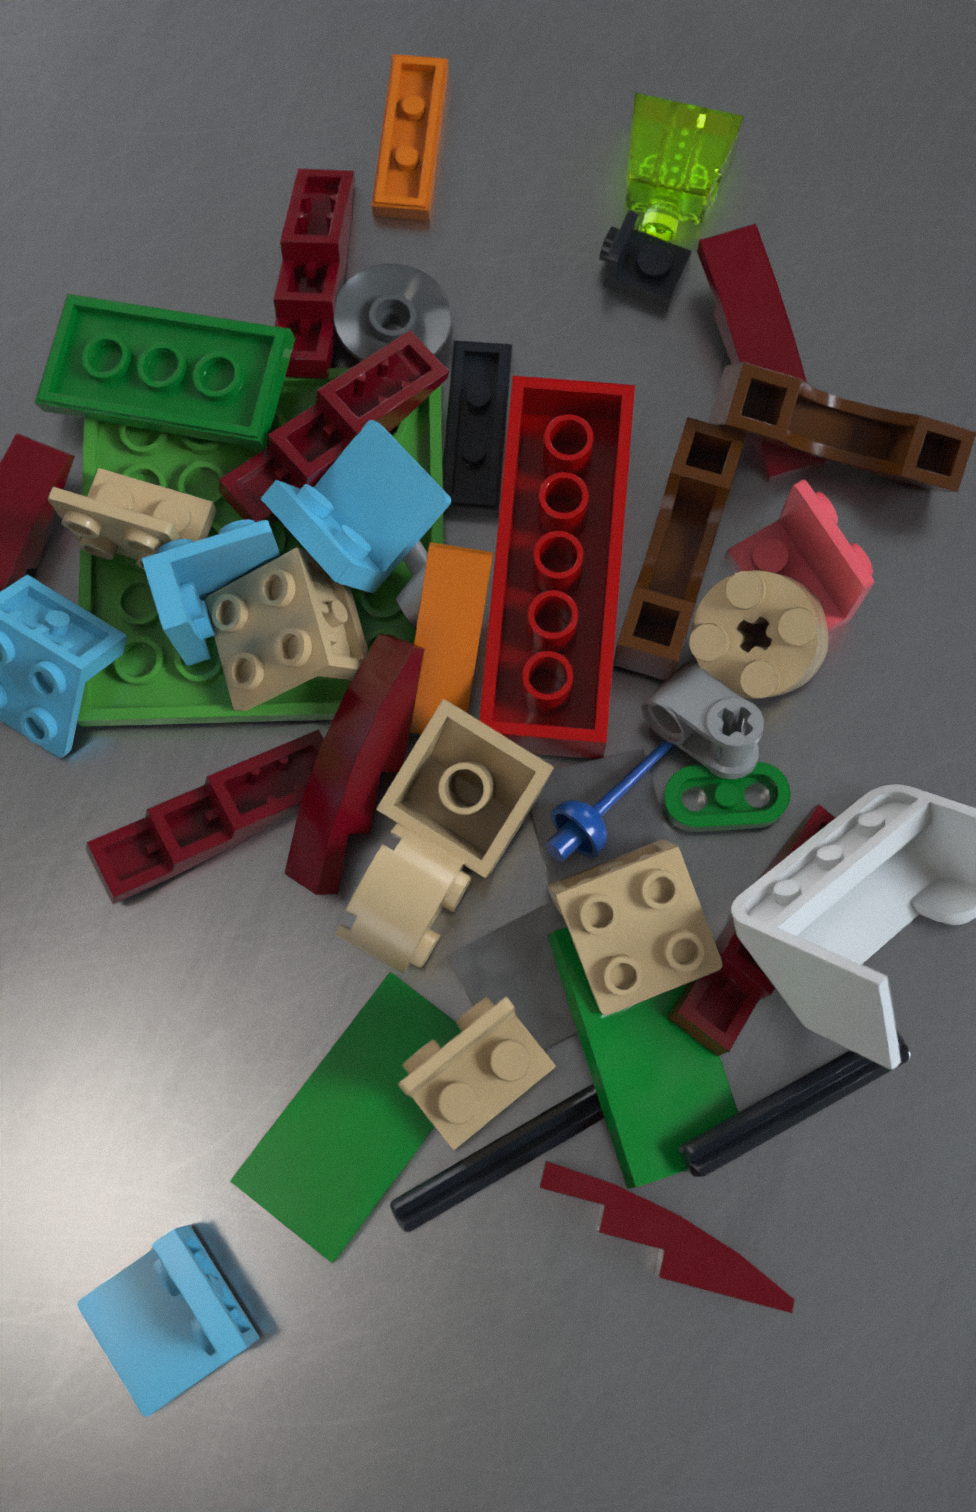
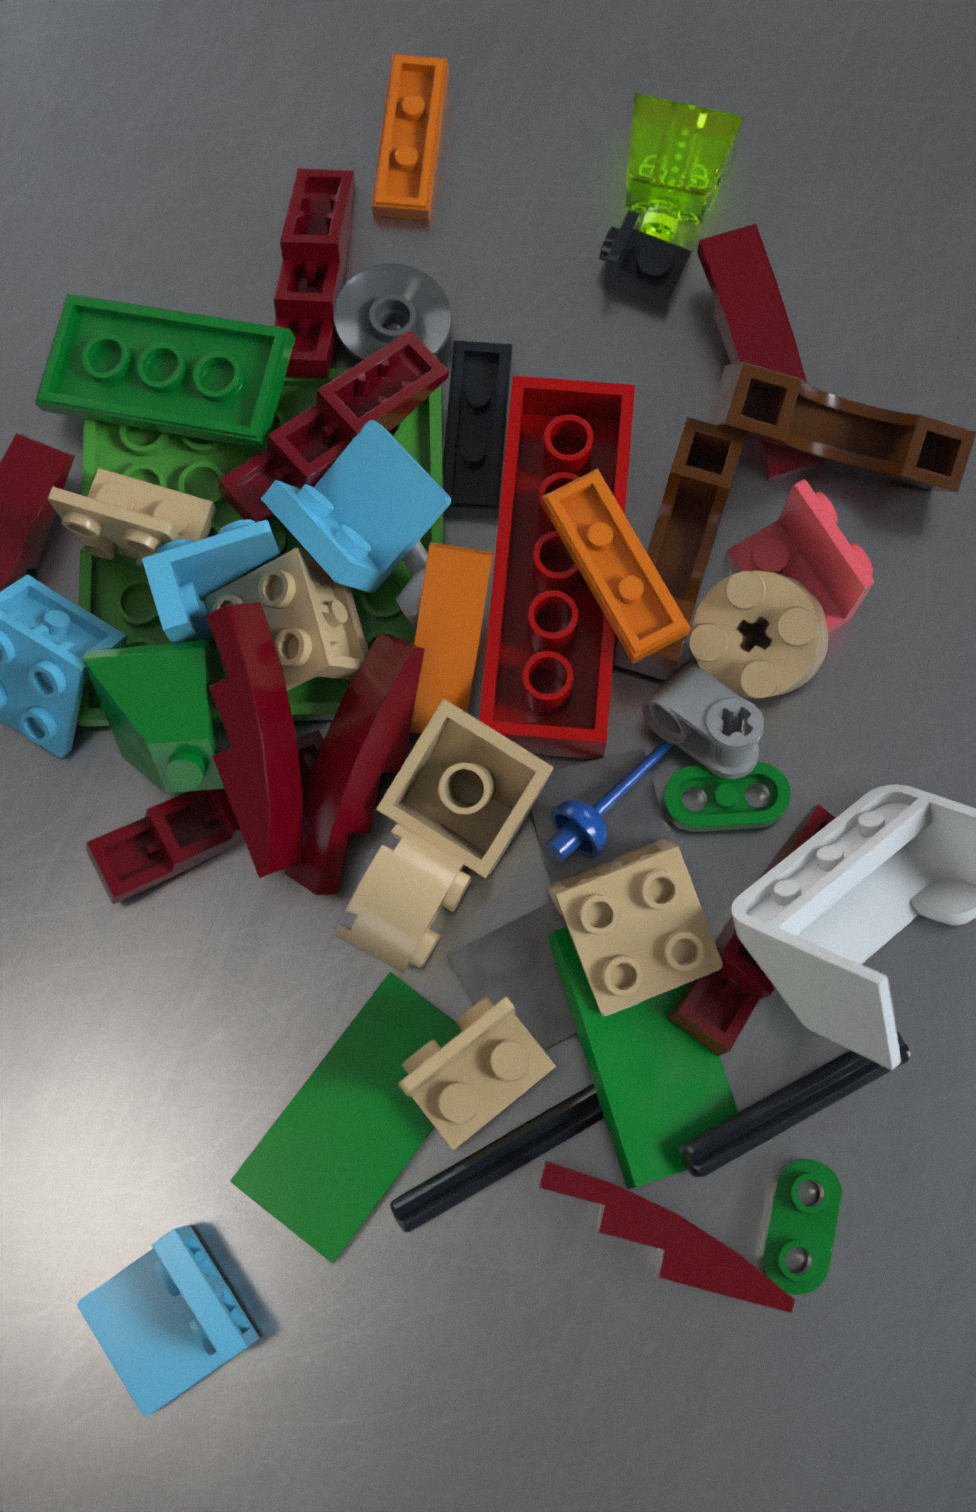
(163, 711): none -> green slope
(263, 763): none -> dark red slope
(615, 566): none -> orange tile
(796, 1225): none -> green plate

